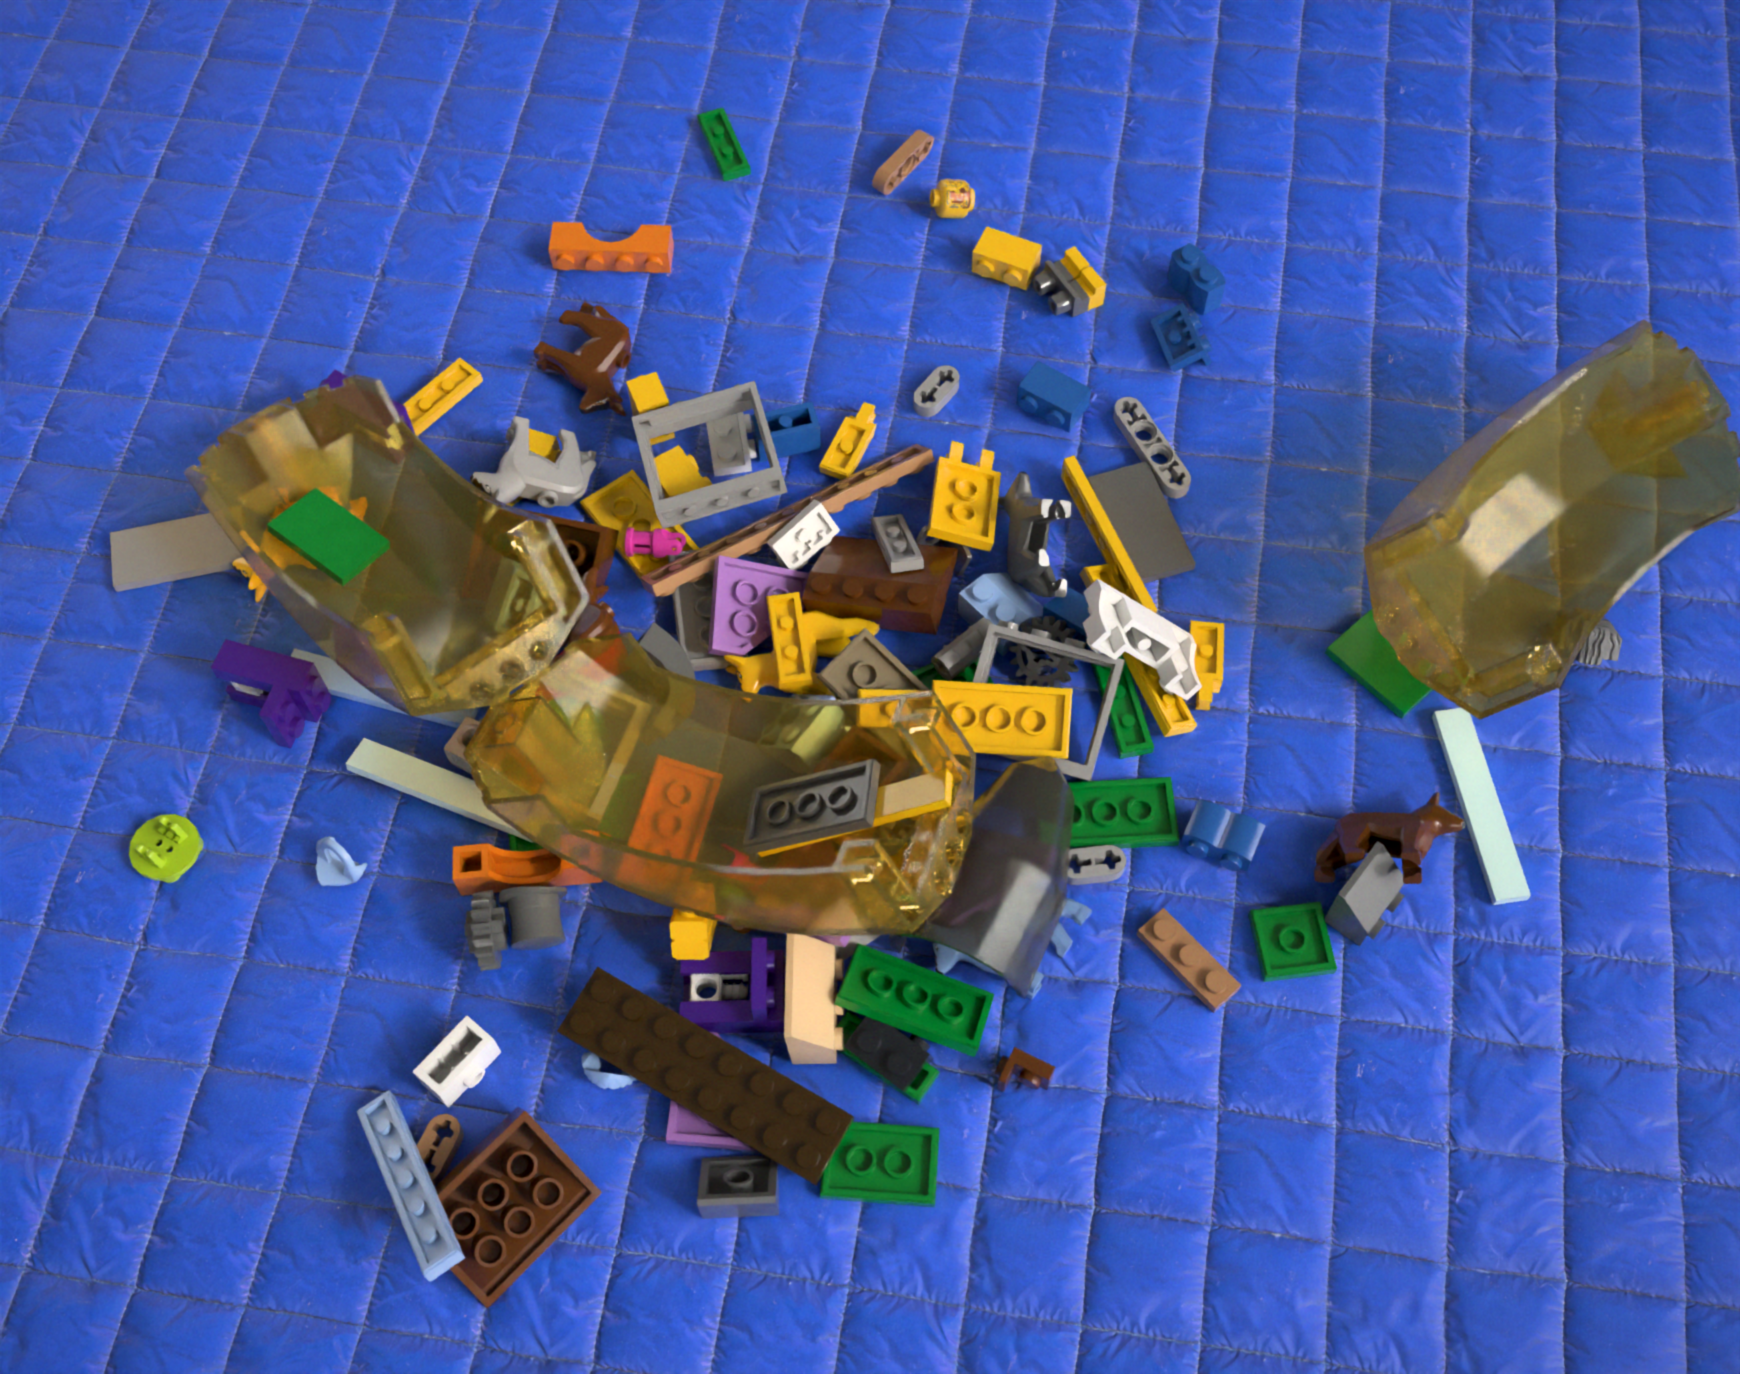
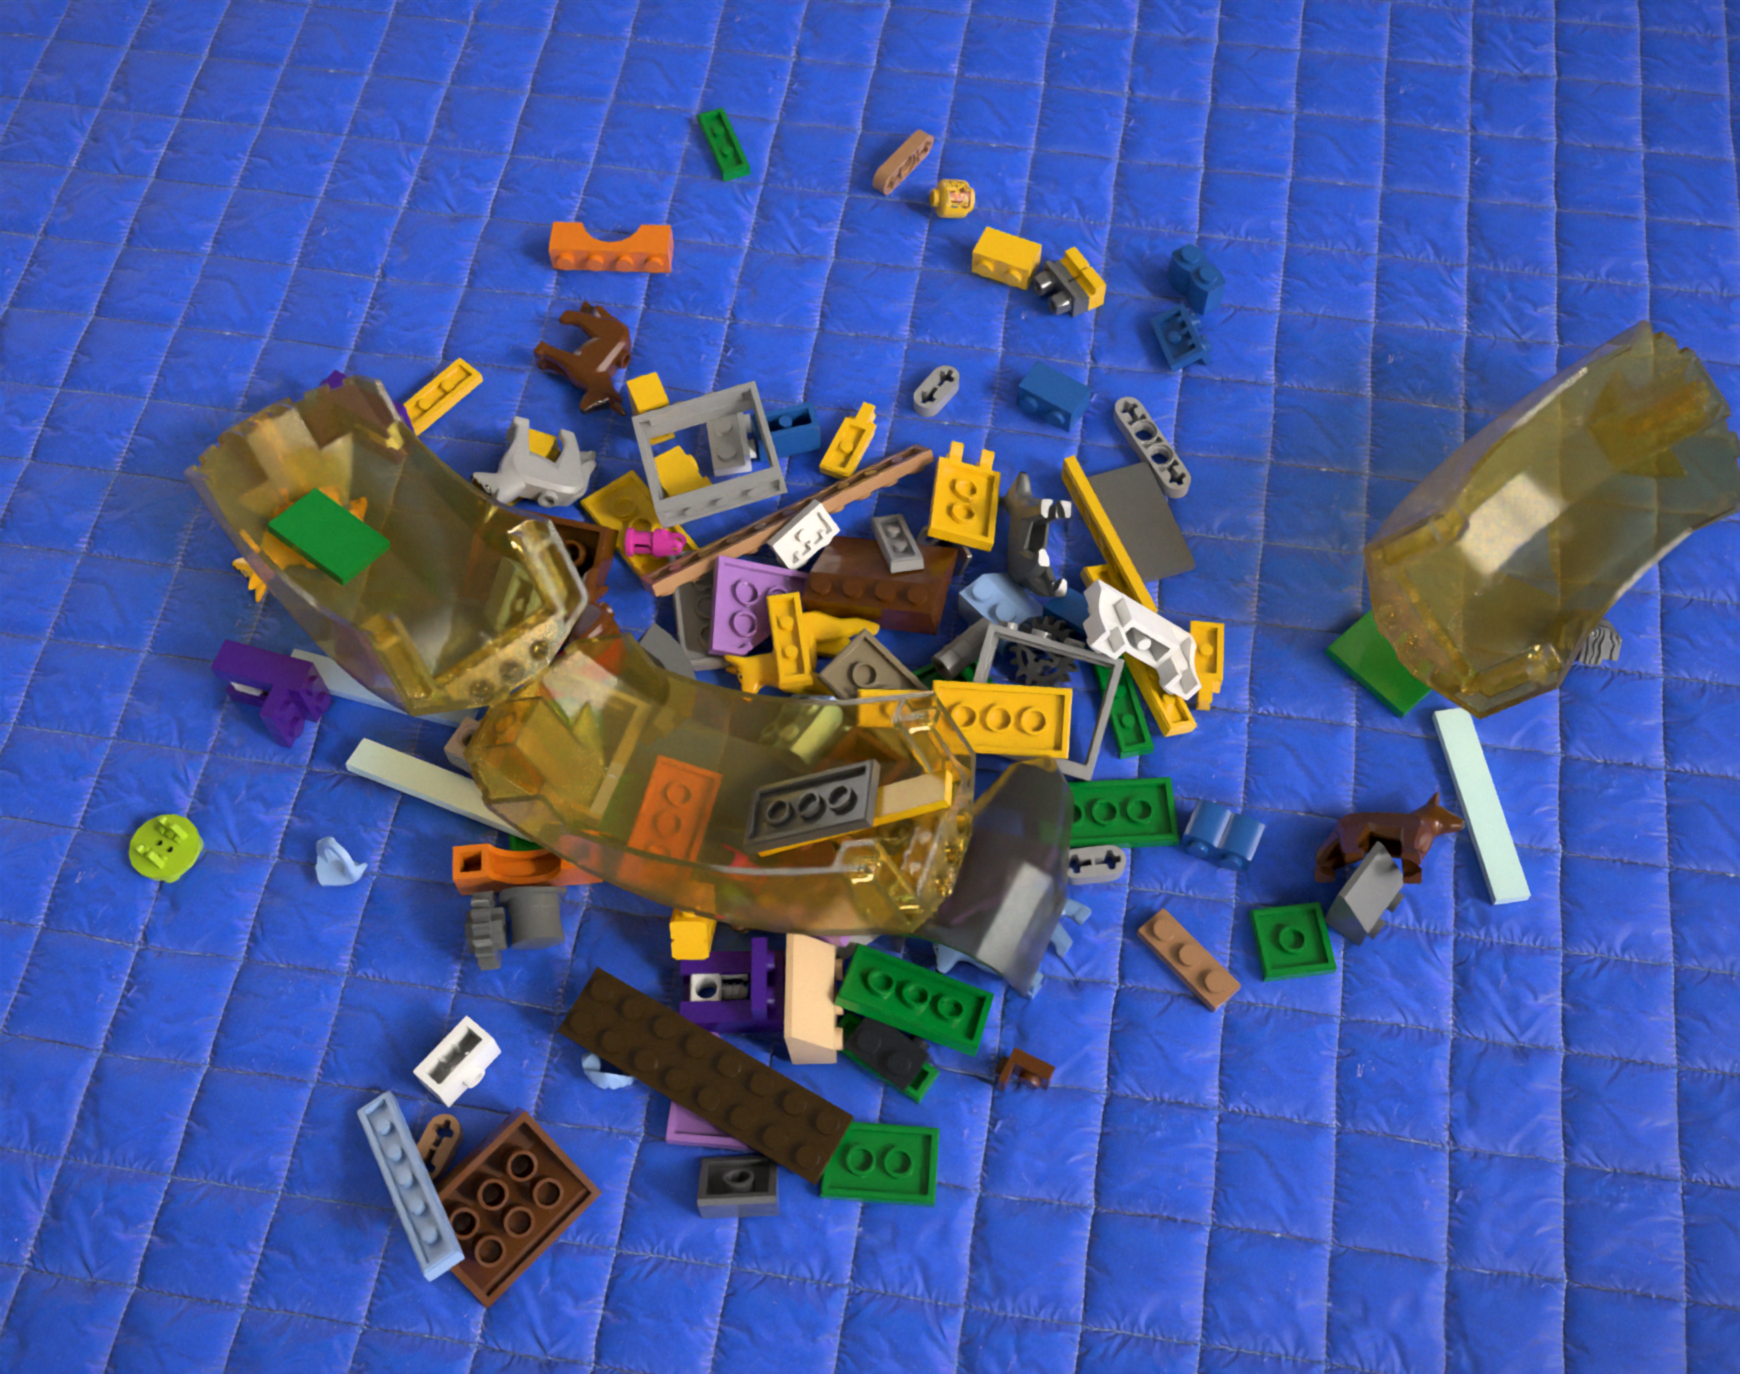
(169, 552): light grey tile -> none

